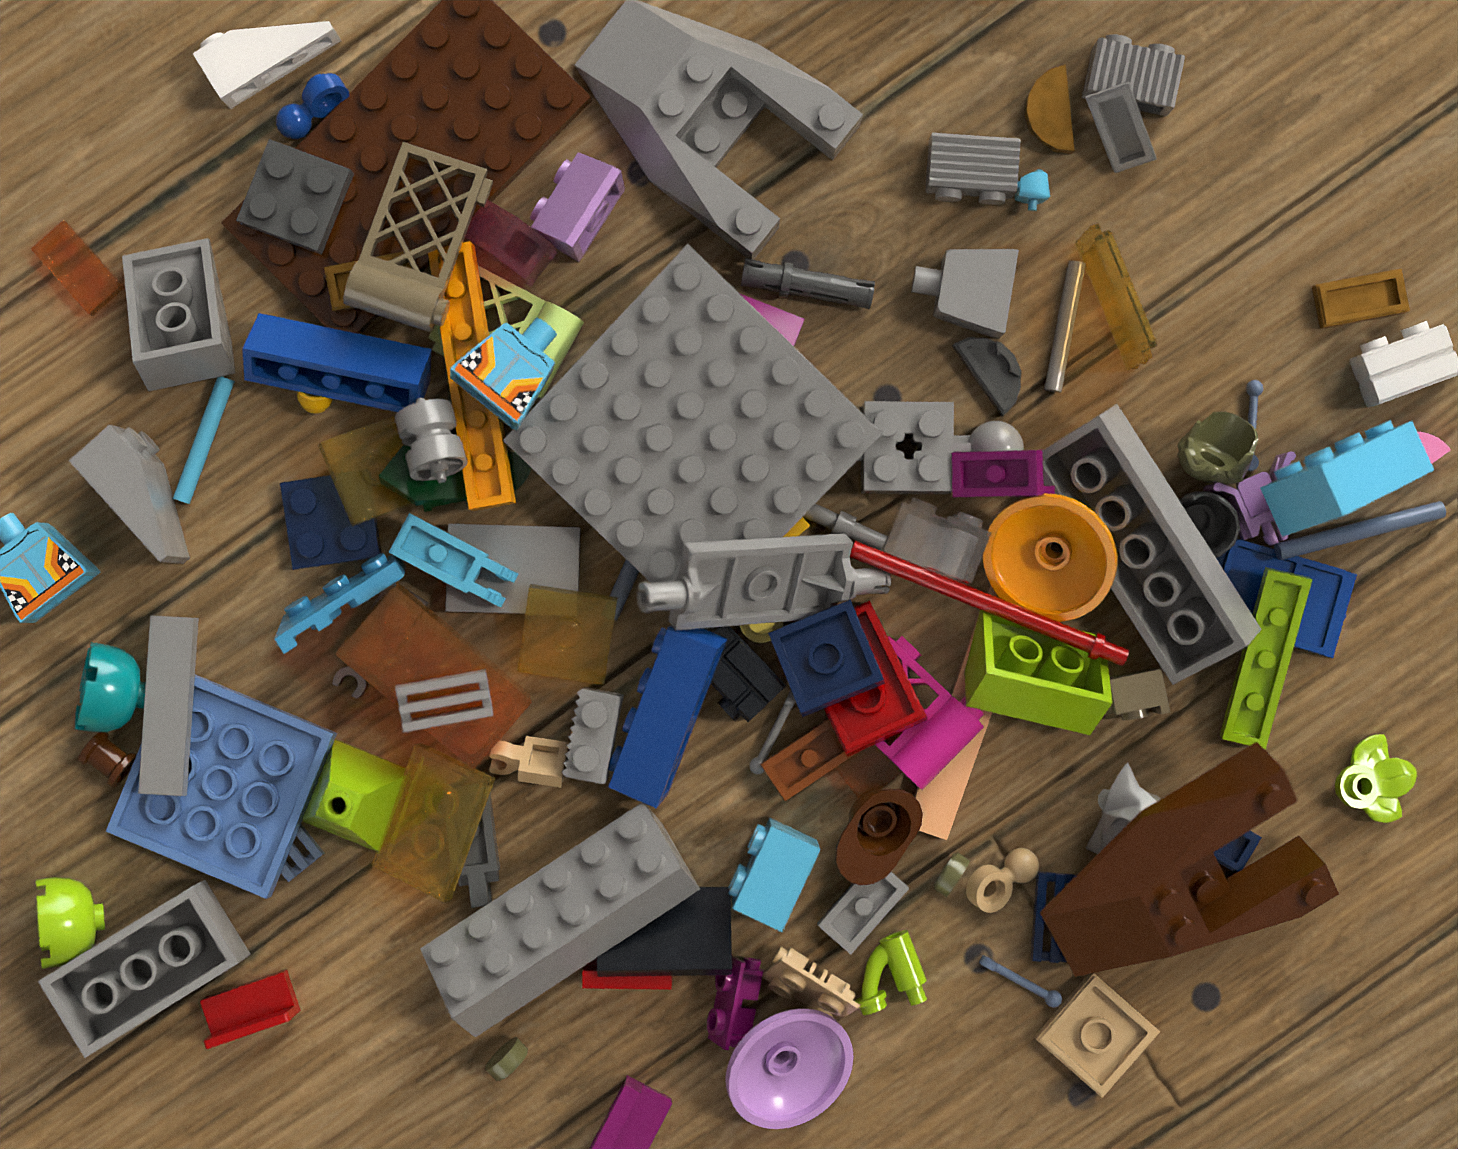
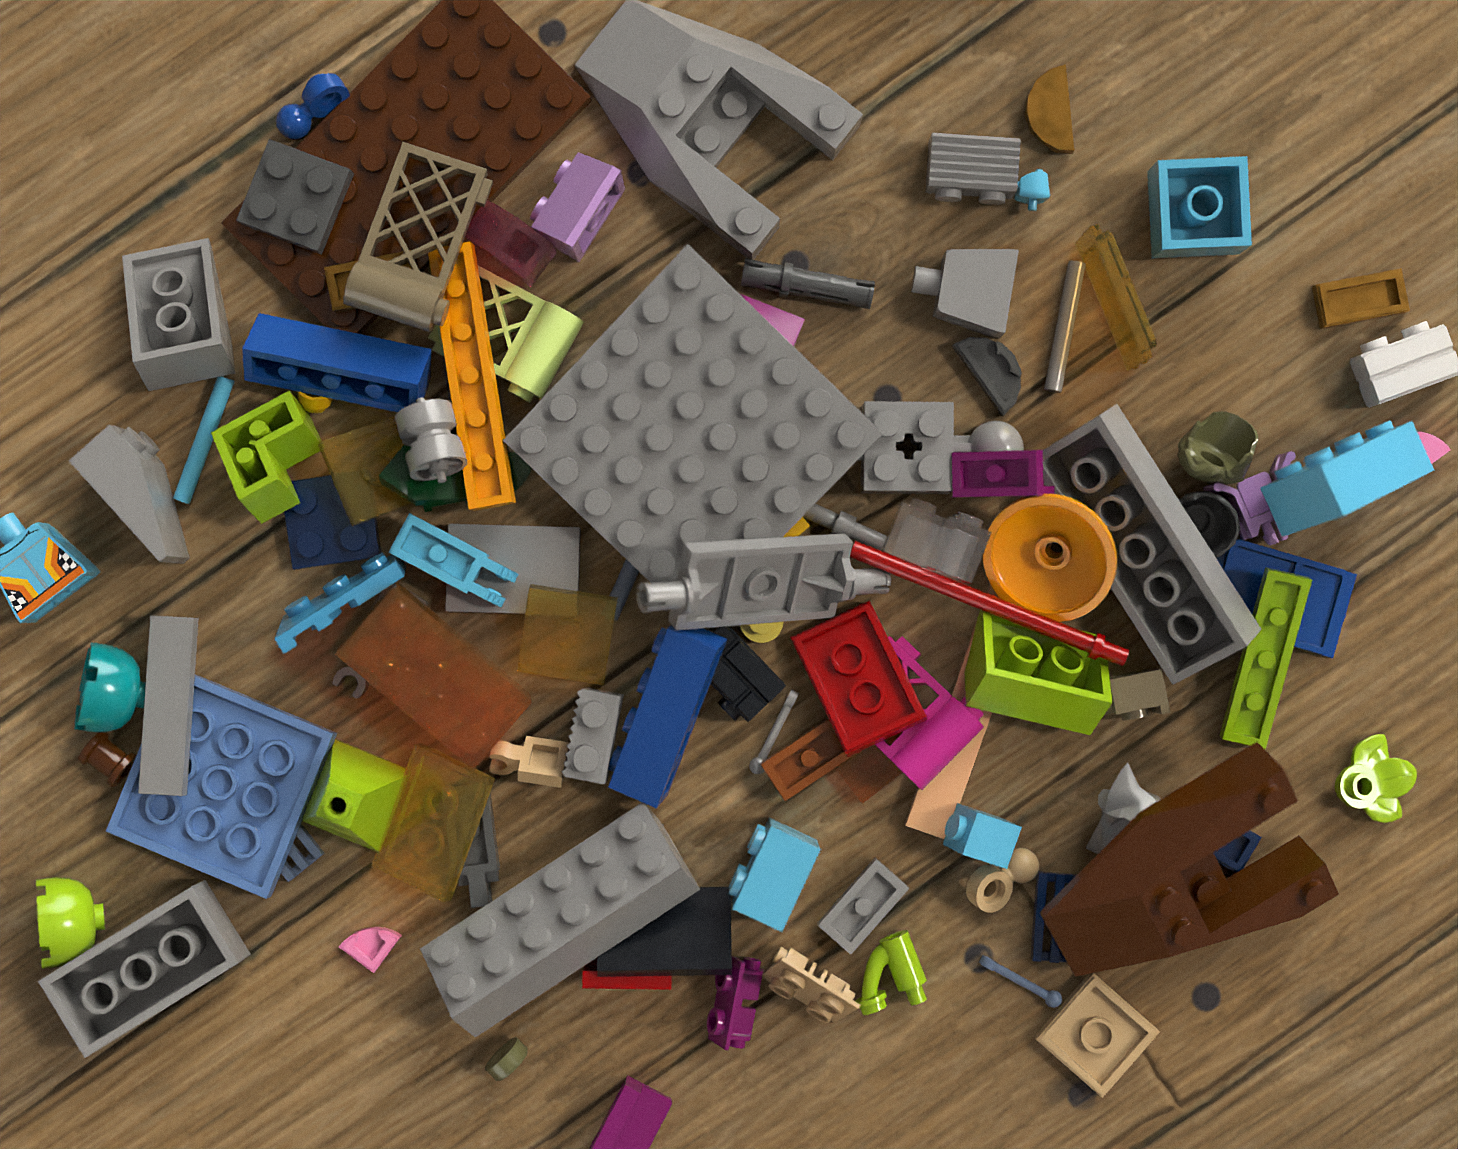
(78, 268): clear orange tile -> none
(249, 1008): red panel -> none
(254, 58): white slope -> none
(260, 450): none -> lime brick
(370, 945): none -> bright pink tile
(448, 717): light grey tile -> none
(507, 370): medium azure torso -> none
(789, 1068): lavender dish -> none
(826, 658): dark blue plate -> none
(877, 834): reddish brown piece -> none
(951, 874): olive tile -> none
(981, 835): none -> medium azure brick
(1121, 127): light grey tile -> none
(1151, 72): light grey brick -> none
(1199, 207): none -> medium azure brick
(1254, 389): sand blue hinge -> none
(1359, 530): sand blue bar -> none

